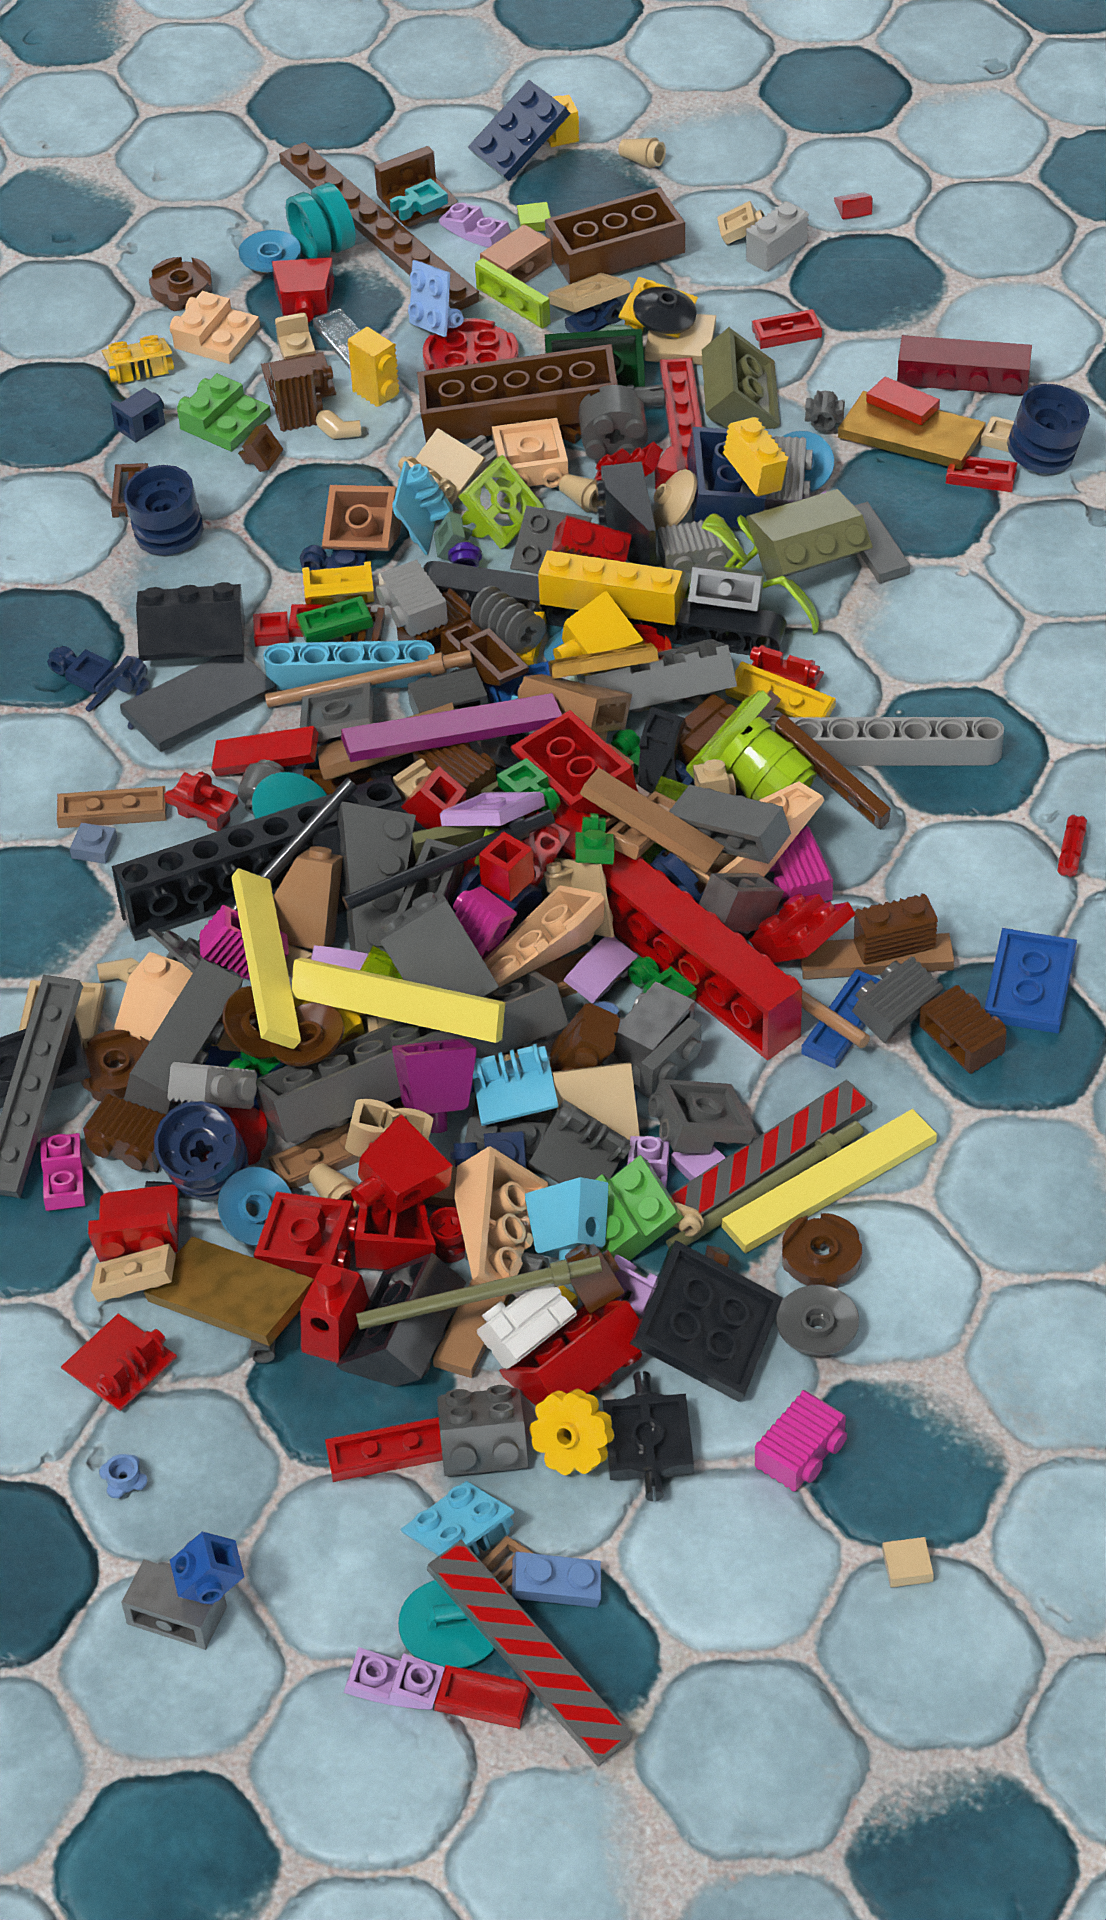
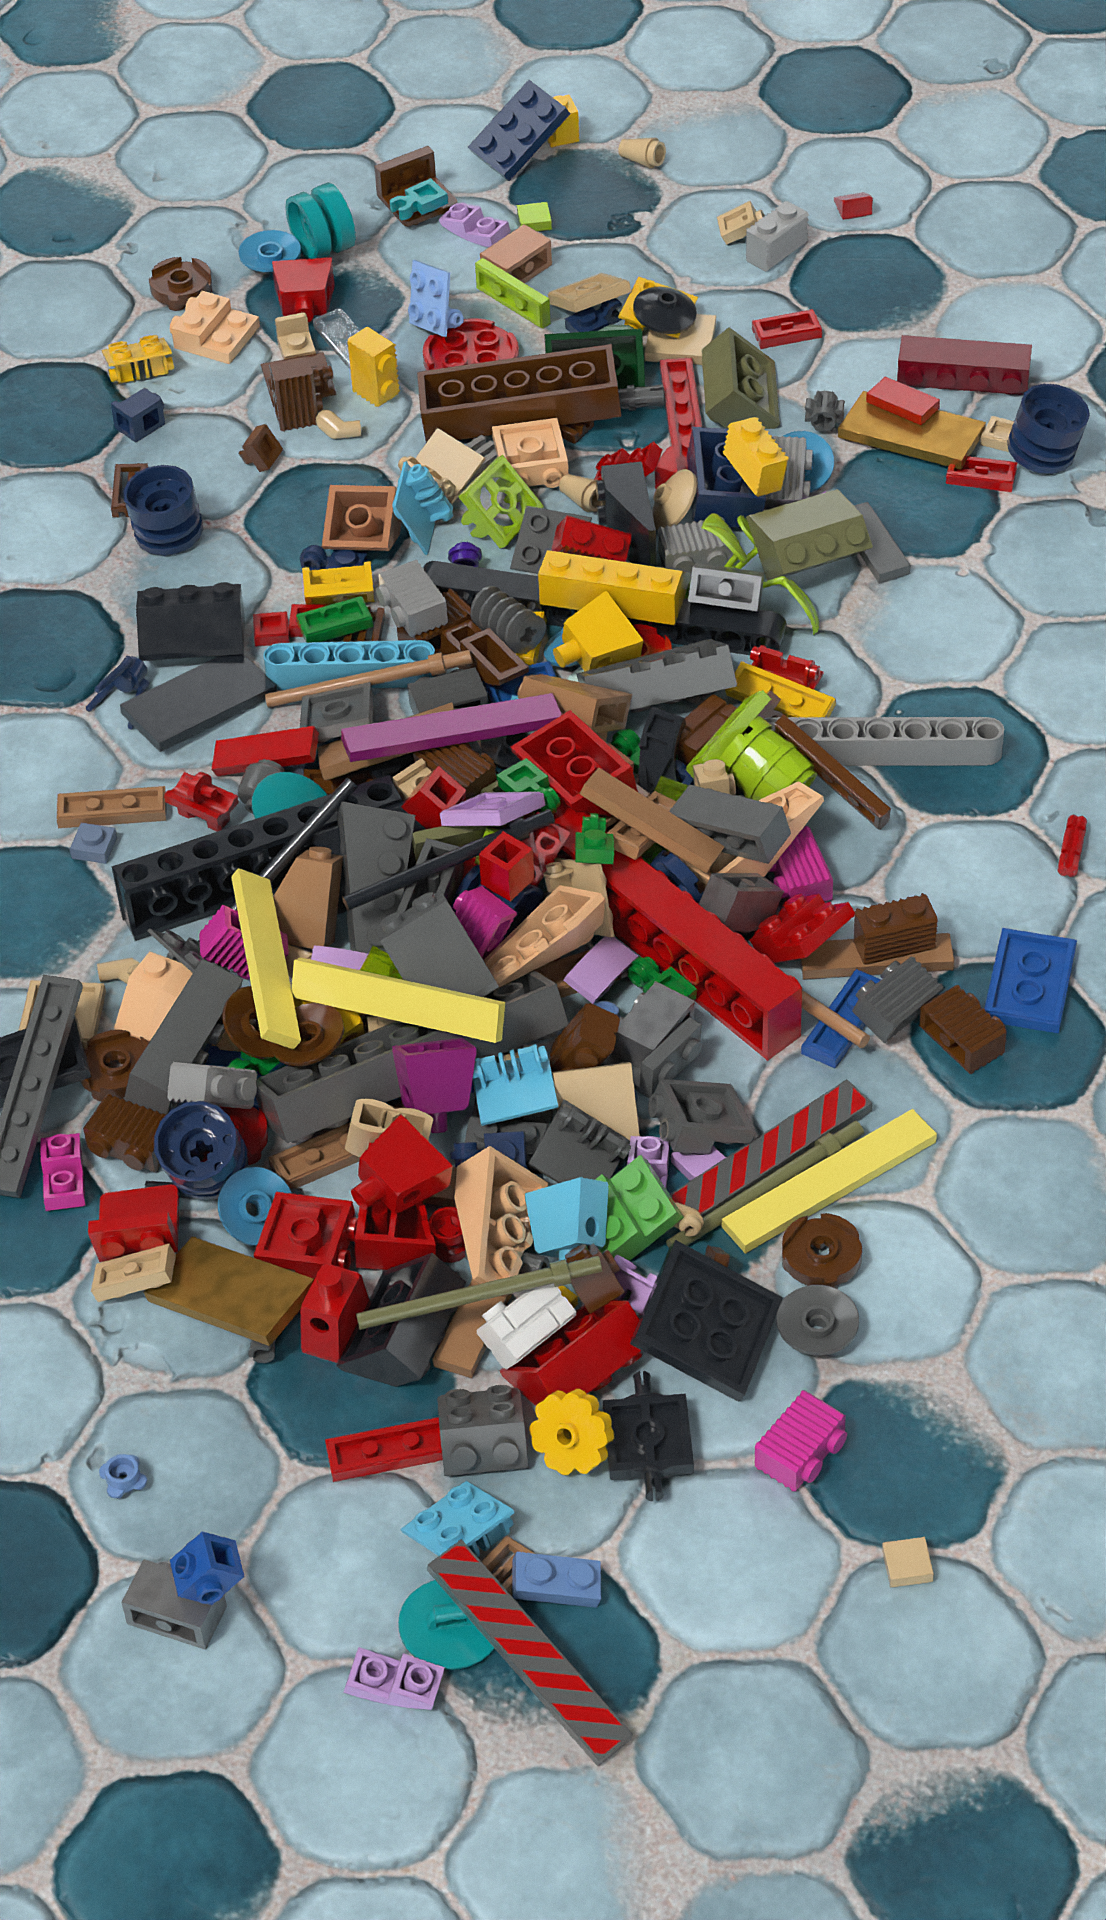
(83, 671): dark blue plate -> none
(120, 1361): red hinge -> none
(221, 412): bright green plate -> none
(332, 1183): tan cone -> none
(374, 221): plate -> none
(450, 533): sand green tile -> none
(482, 1697): red tile -> none
(603, 660): pearl gold tile -> none
(612, 421): dark grey brick -> none
(616, 235): reddish brown brick -> none

